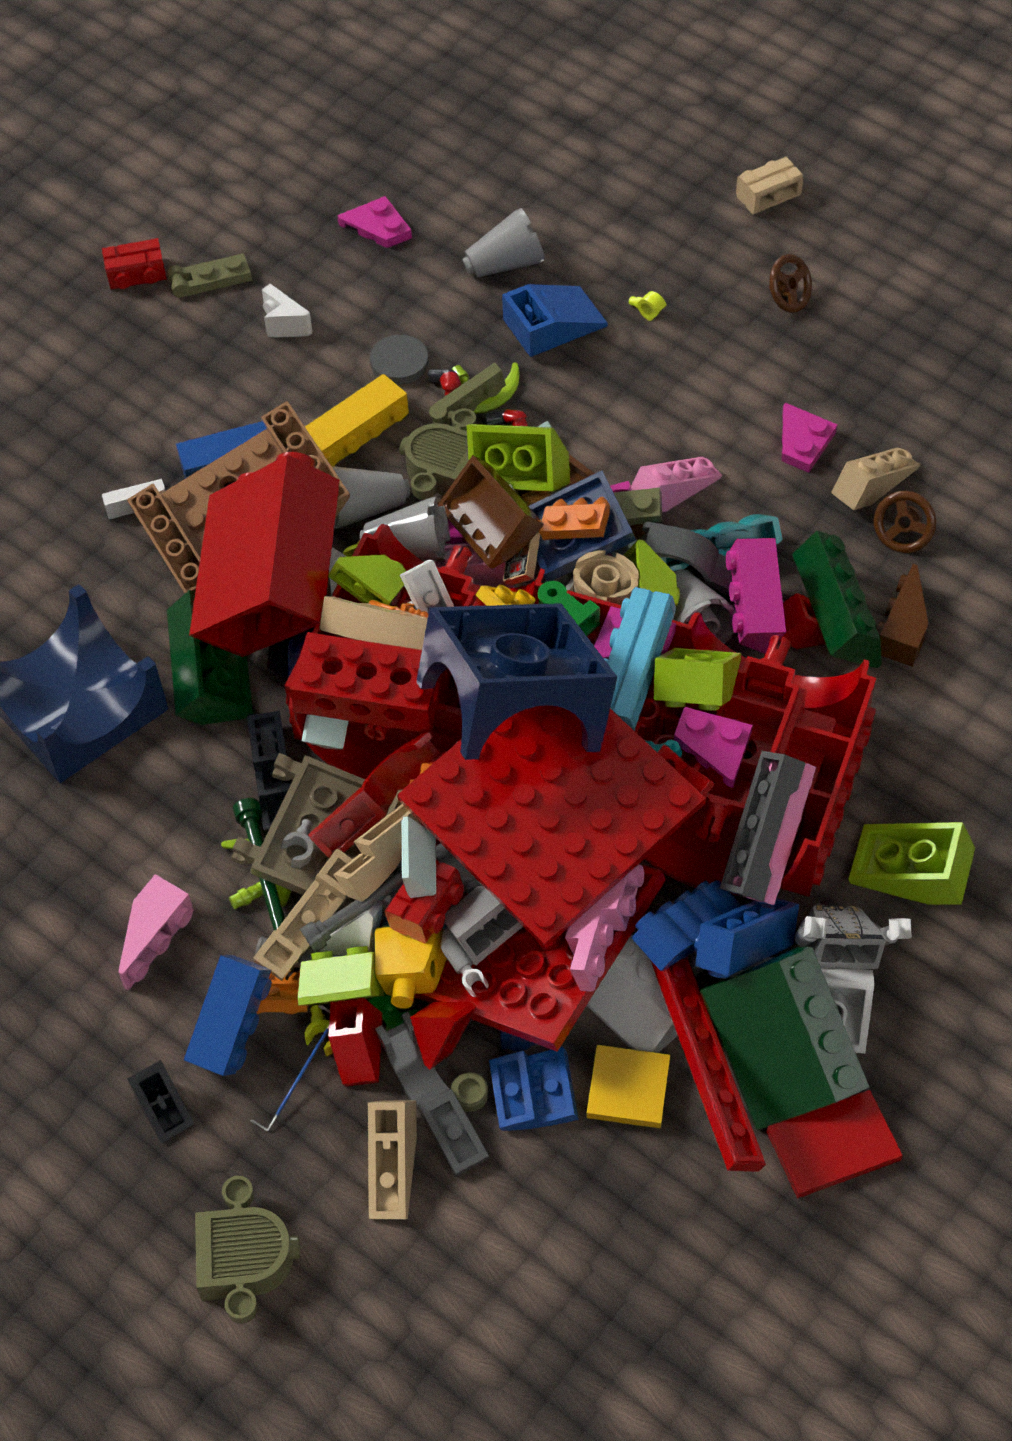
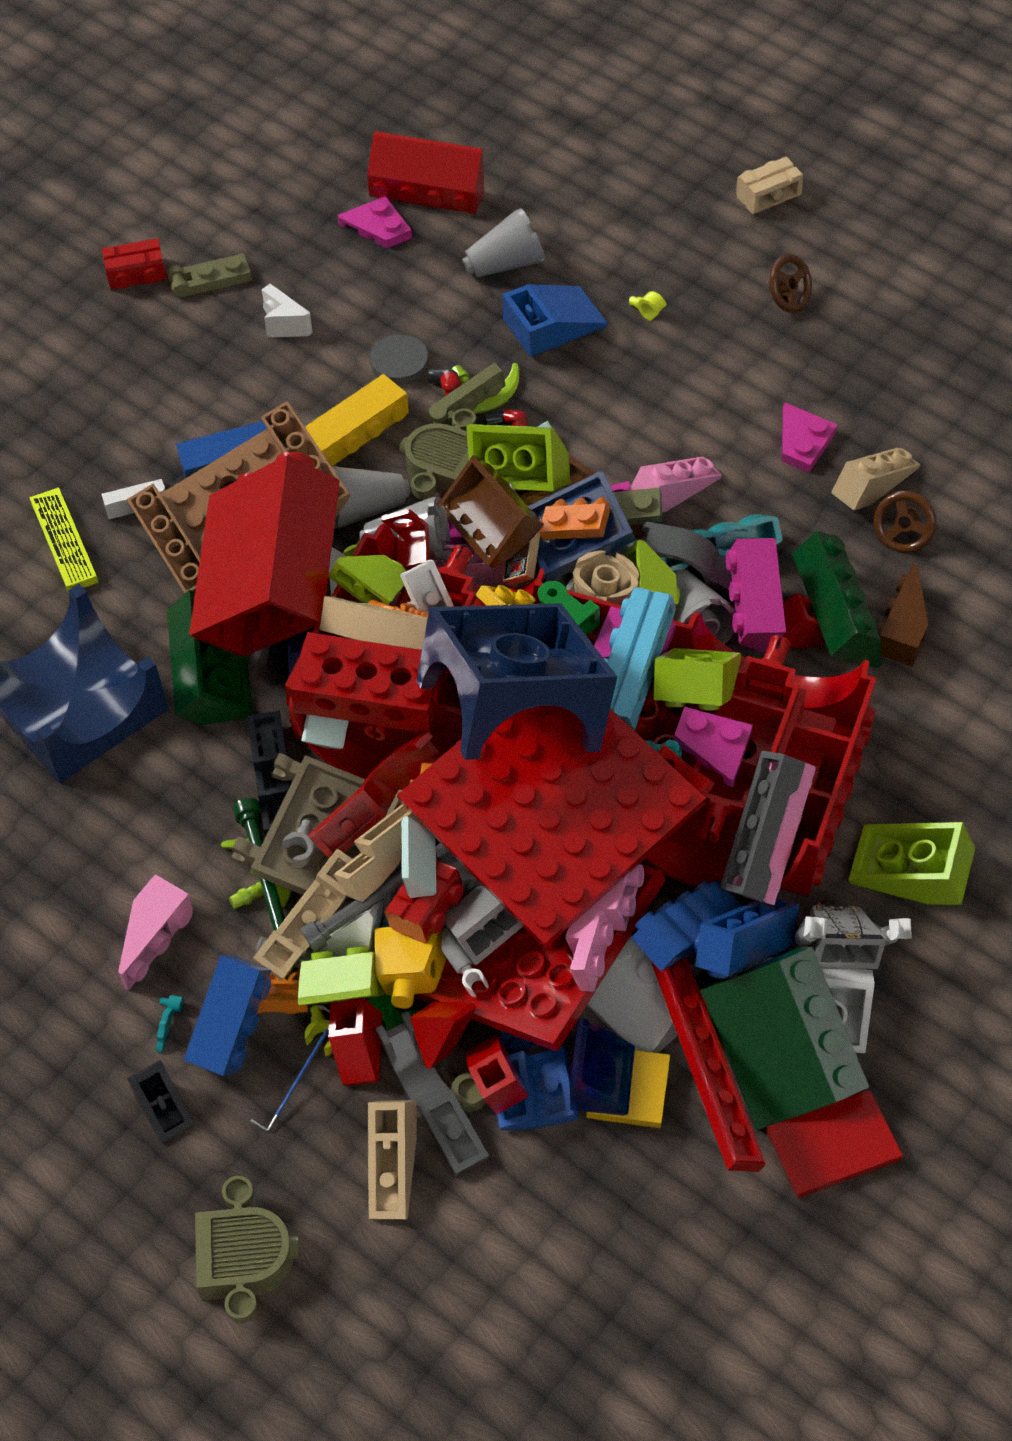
(63, 539): none -> neon yellow tile
(173, 1004): none -> teal piece
(411, 537): none -> red bracket
(426, 172): none -> red slope
(495, 1075): none -> red slope
(600, 1071): none -> clear blue slope

